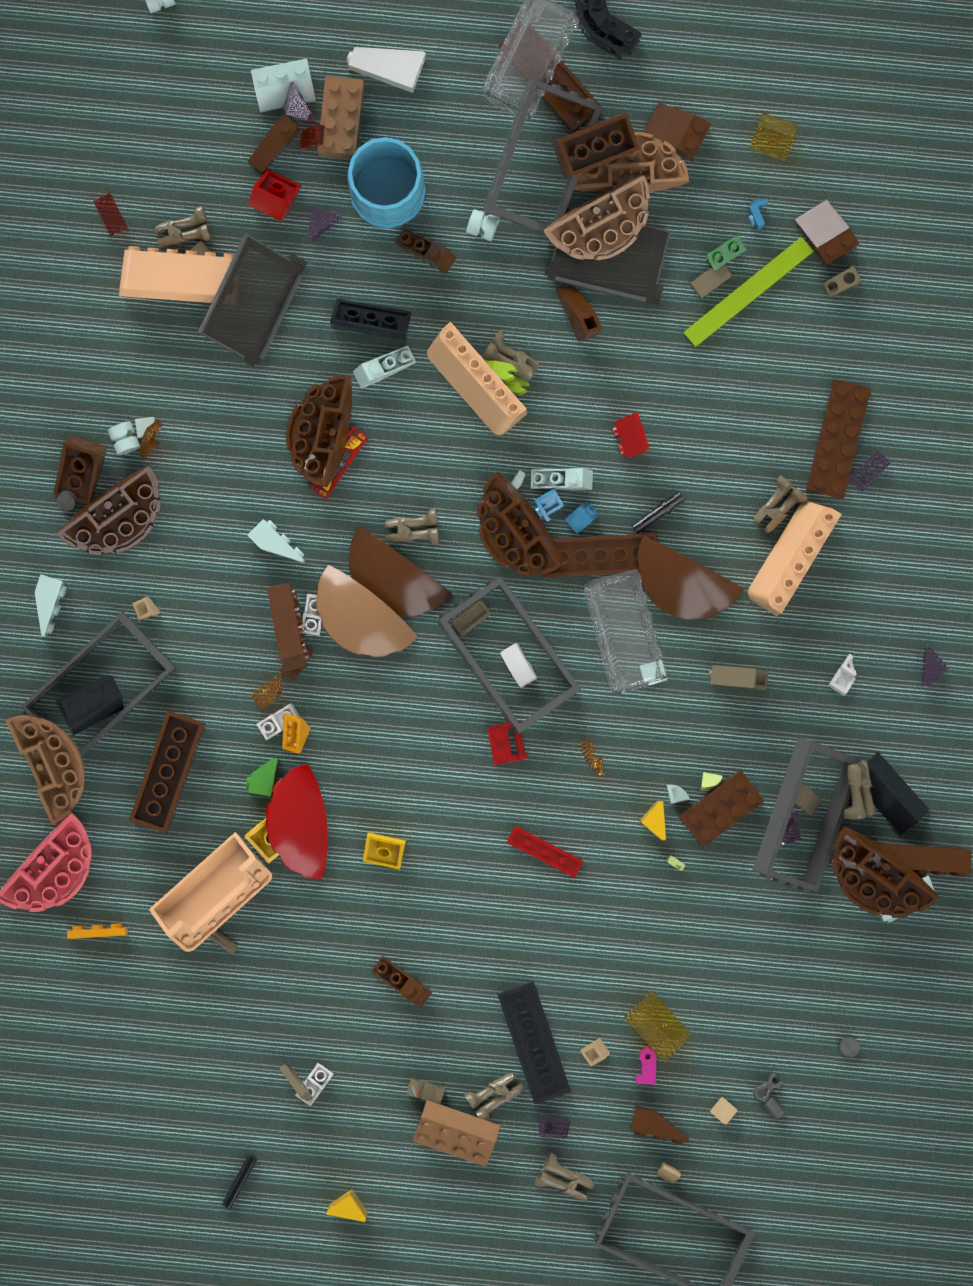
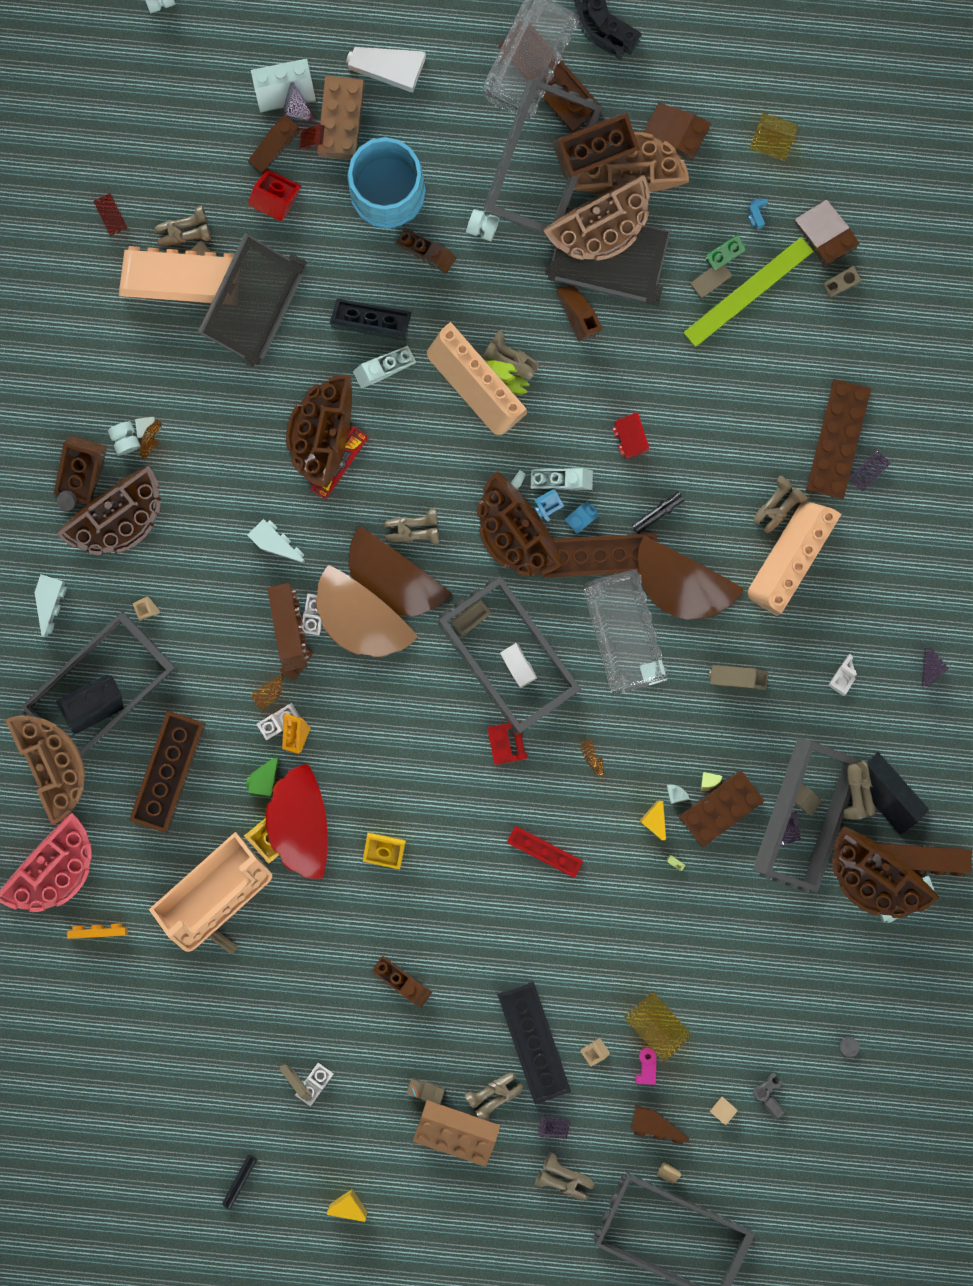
(321, 221): clear purple slope -> none

